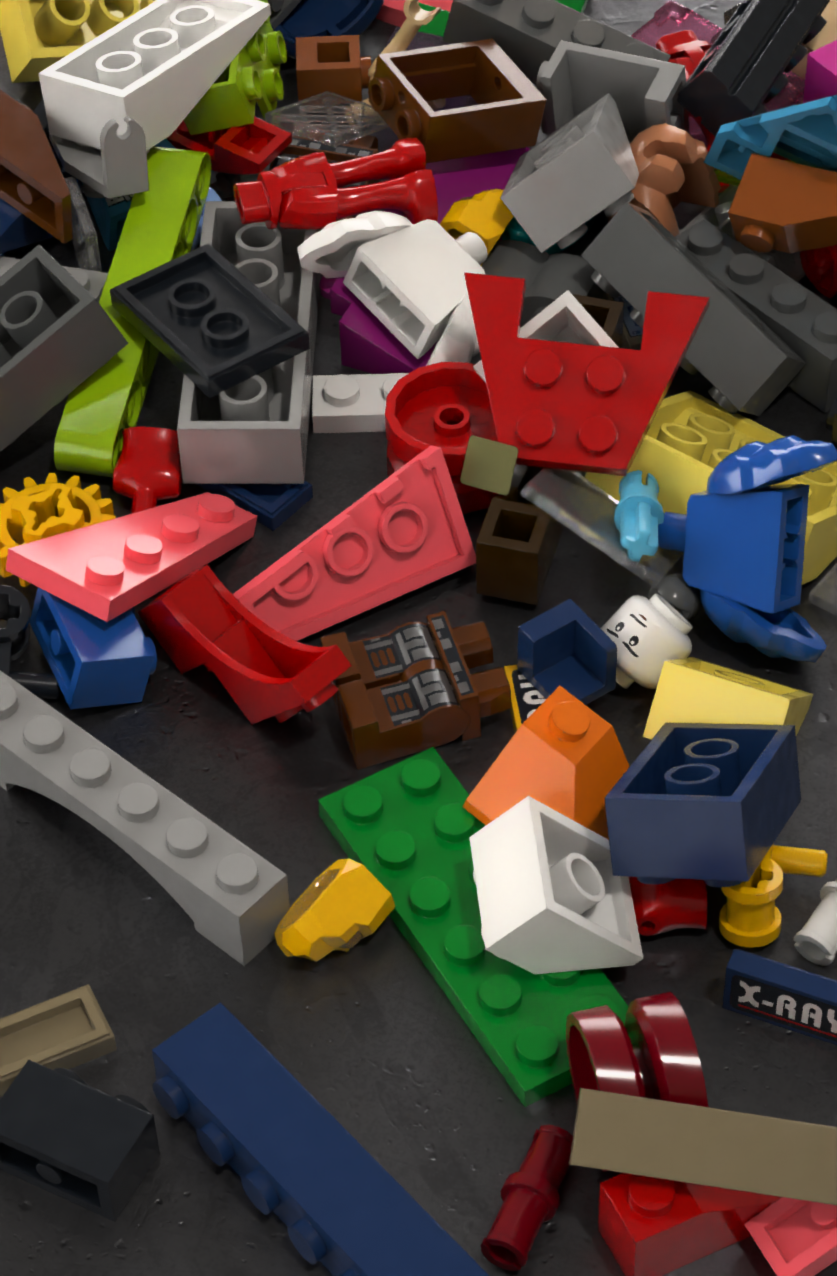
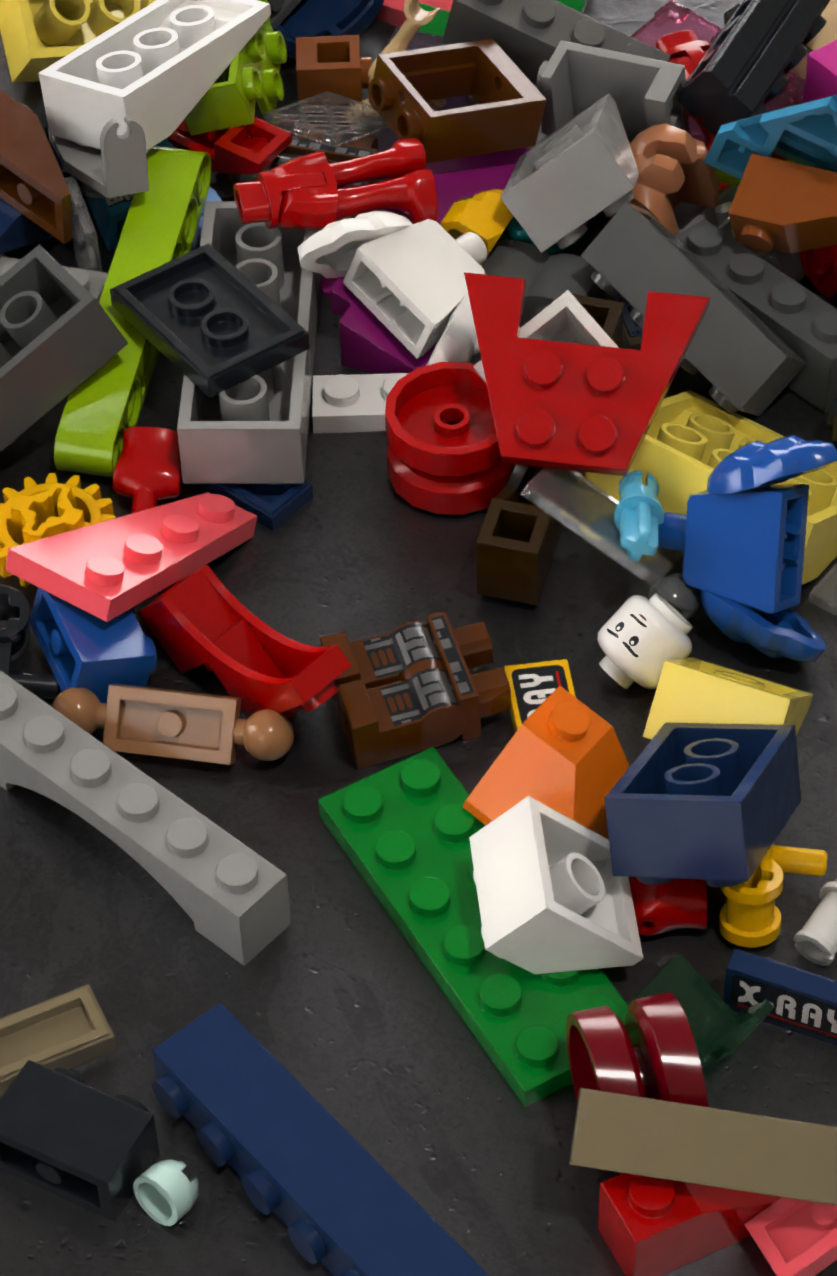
(166, 1191): none -> light aqua hinge
(177, 723): none -> medium nougat plate
(334, 912): yellow rock -> none
(369, 554): coral wing -> none
(489, 465): olive sticker -> none
(529, 1199): dark red pin -> none
(567, 651): dark blue panel -> none
(712, 1022): none -> clear green bracket

